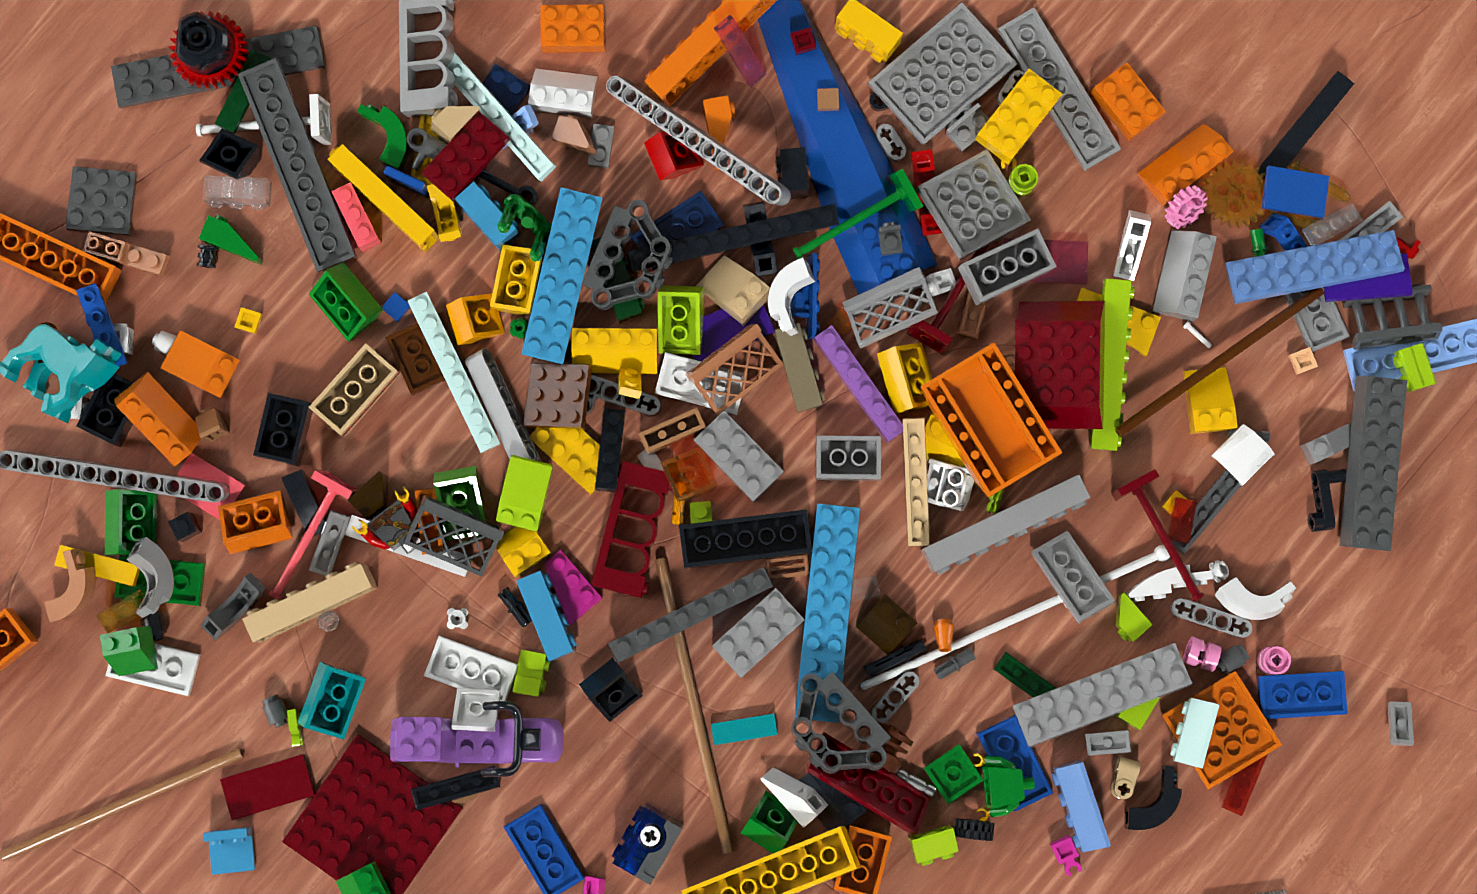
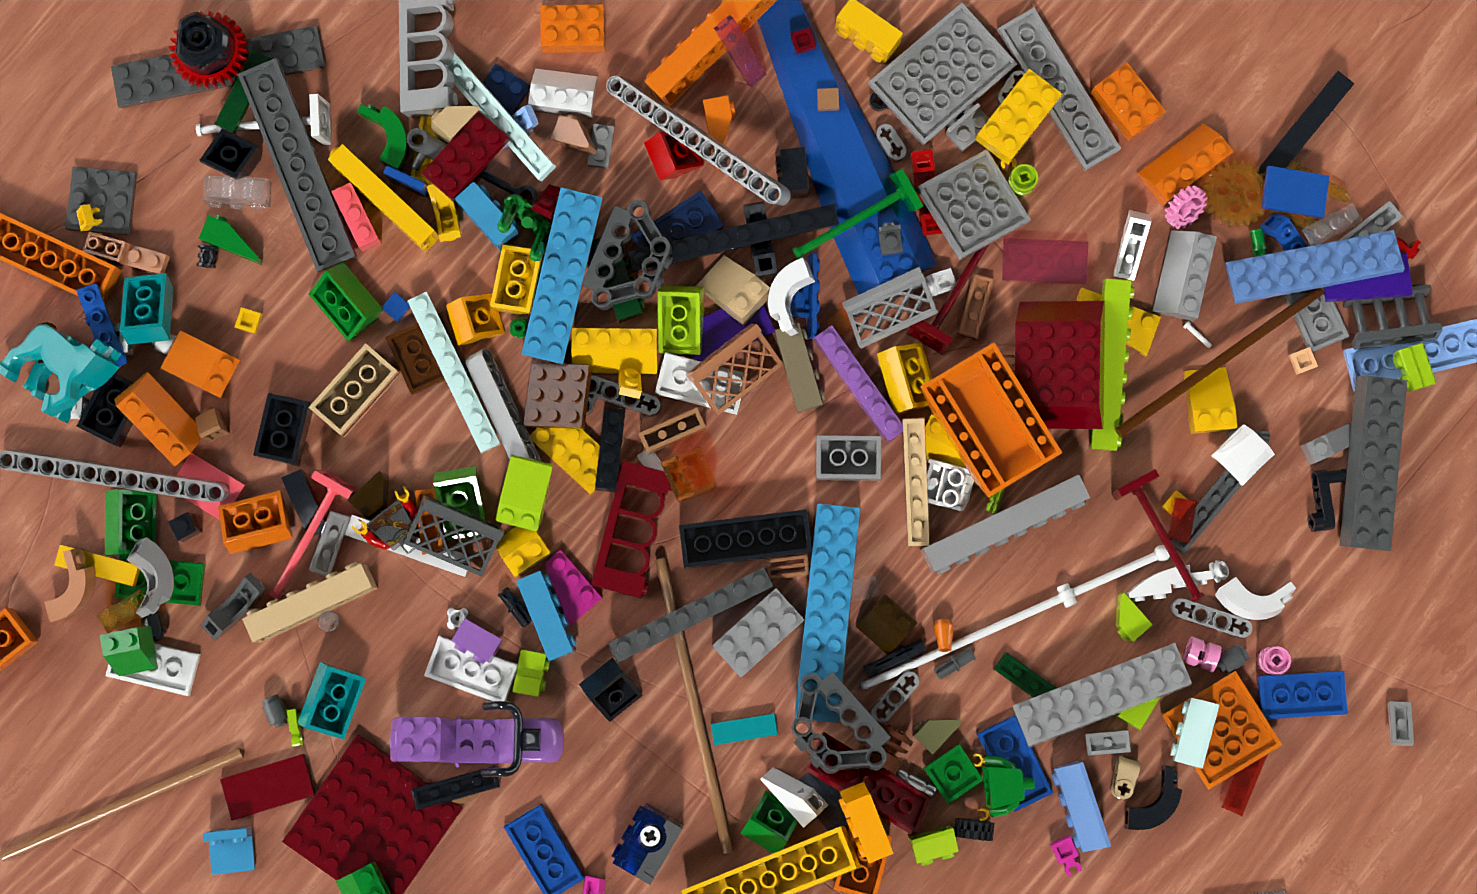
(86, 218): none -> yellow tile
(146, 309): none -> teal brick
(469, 710): white plate -> none
(476, 641): none -> medium lavender brick
(547, 201): none -> dark red plate
(678, 509): light orange axle -> none
(700, 512): lime plate -> none
(738, 456): light grey brick -> none
(865, 823): none -> light orange brick
(935, 732): none -> olive slope
(1007, 267): light grey brick -> none
(1072, 577): light grey plate -> none

